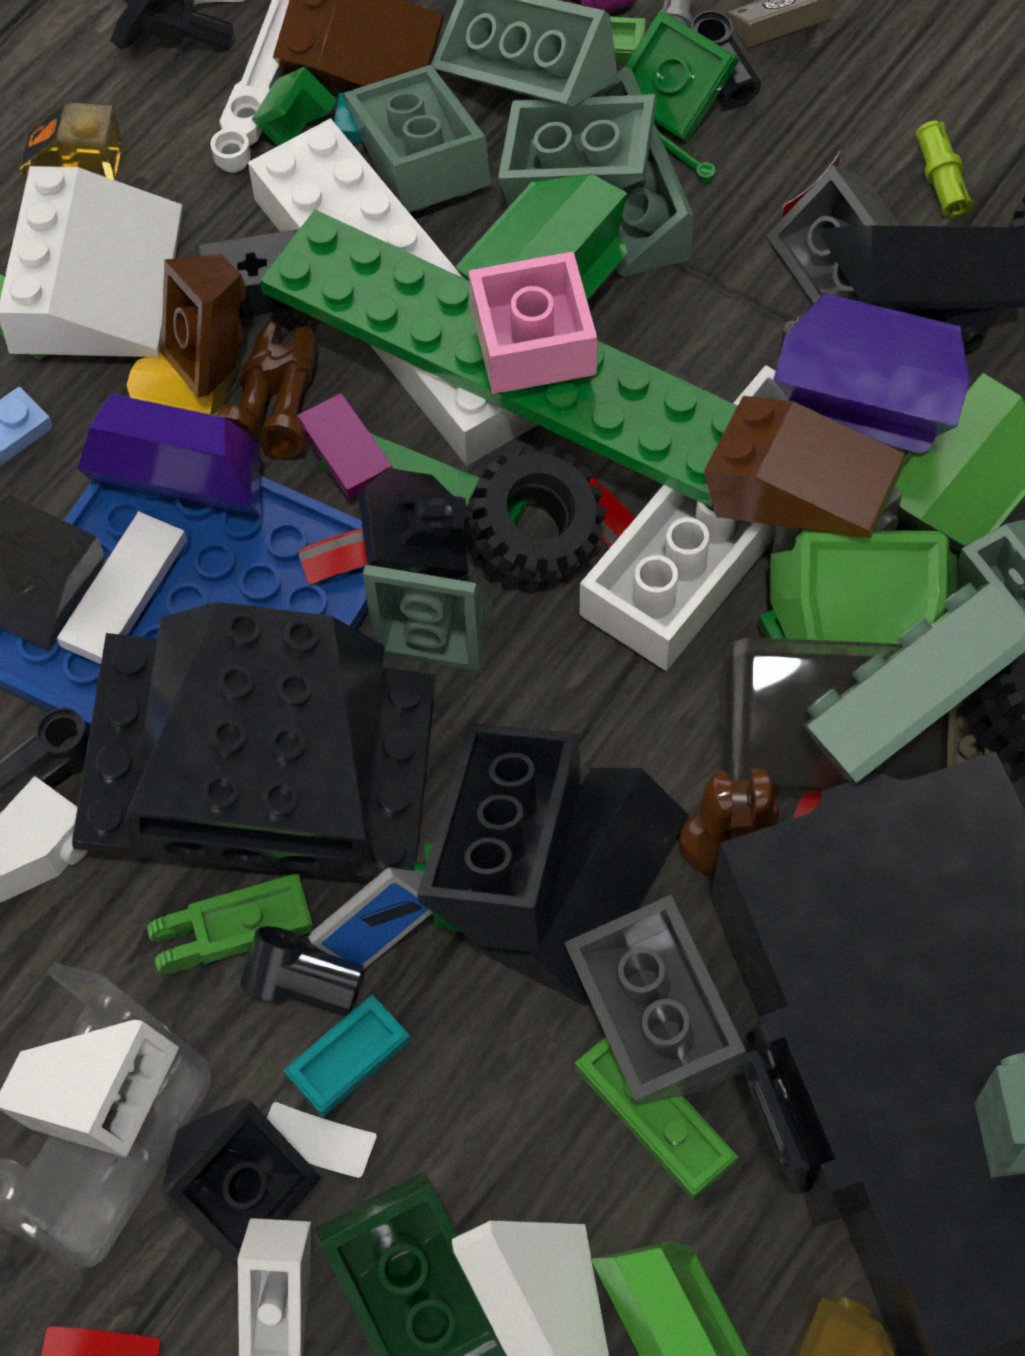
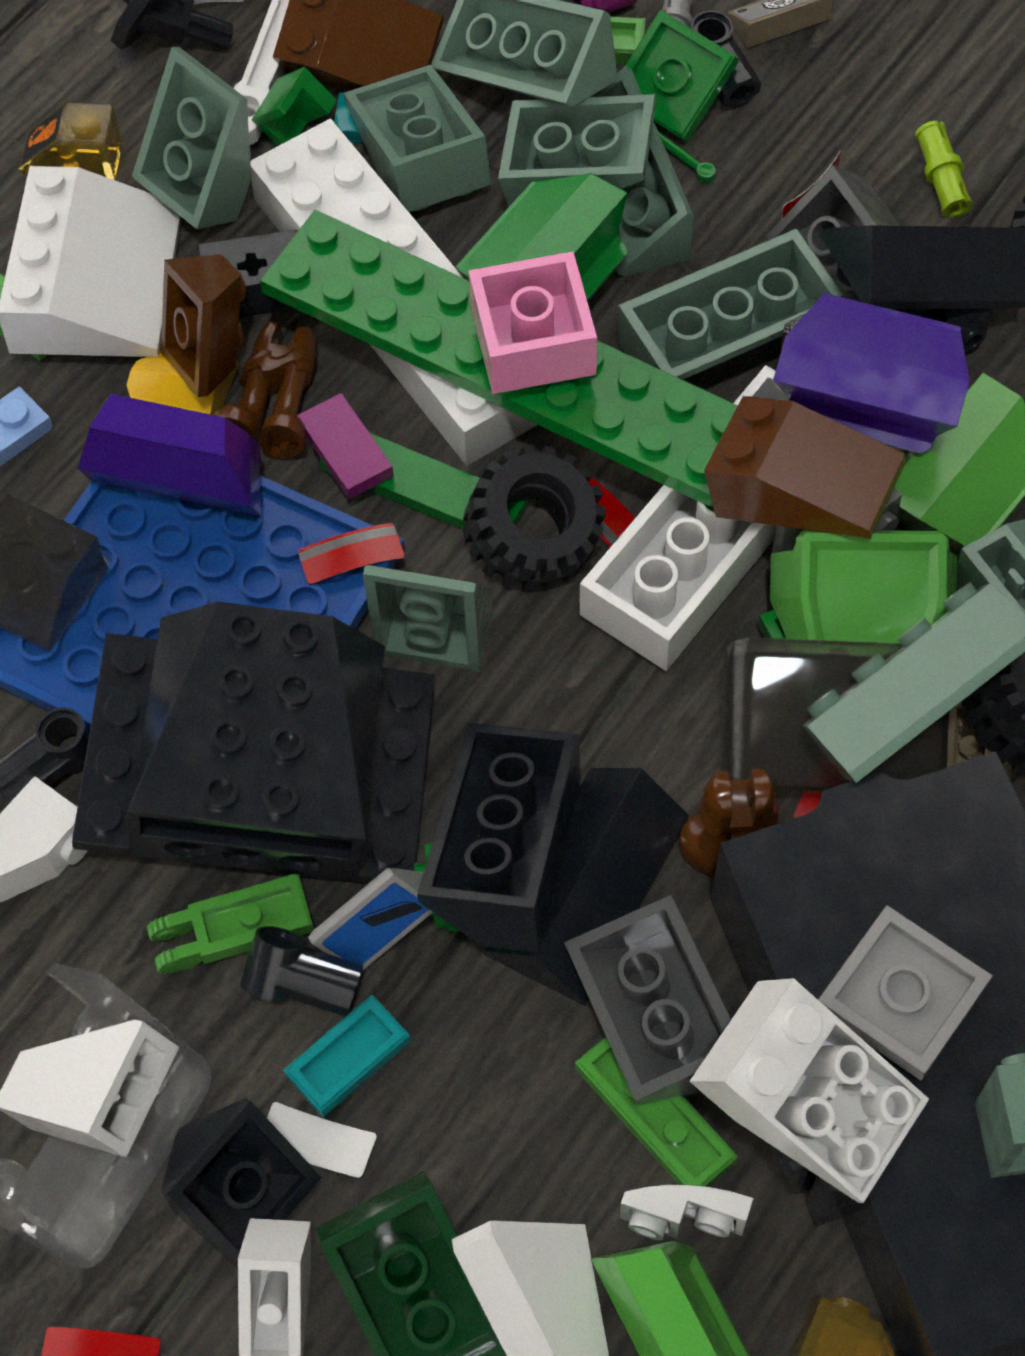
(122, 586): white tile -> none
(196, 144): none -> sand green slope
(414, 524): black piece -> none
(662, 1209): none -> white slope
(724, 307): none -> sand green slope
(810, 1087): none -> white slope
(904, 992): none -> light grey plate

